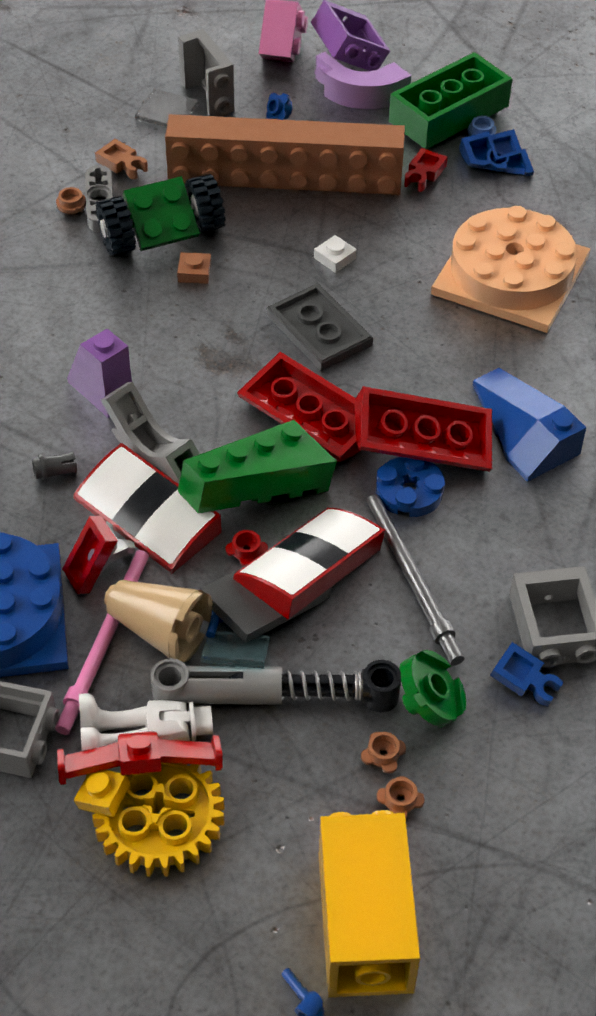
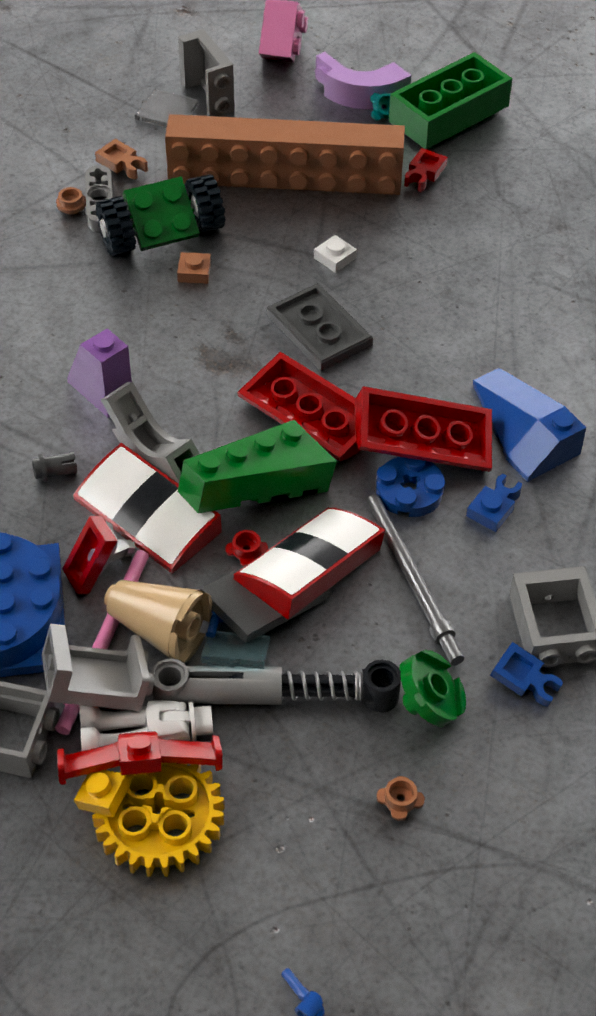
(95, 674): none -> light grey panel
(279, 106): blue plate -> none
(350, 39): medium lavender window -> none
(367, 905): yellow brick -> none
(379, 100): none -> teal plate
(383, 742): nougat plate -> none
(481, 124): medium blue plate -> none
(494, 506): none -> blue plate
(496, 153): blue slope -> none
(512, 266): light nougat piece -> none

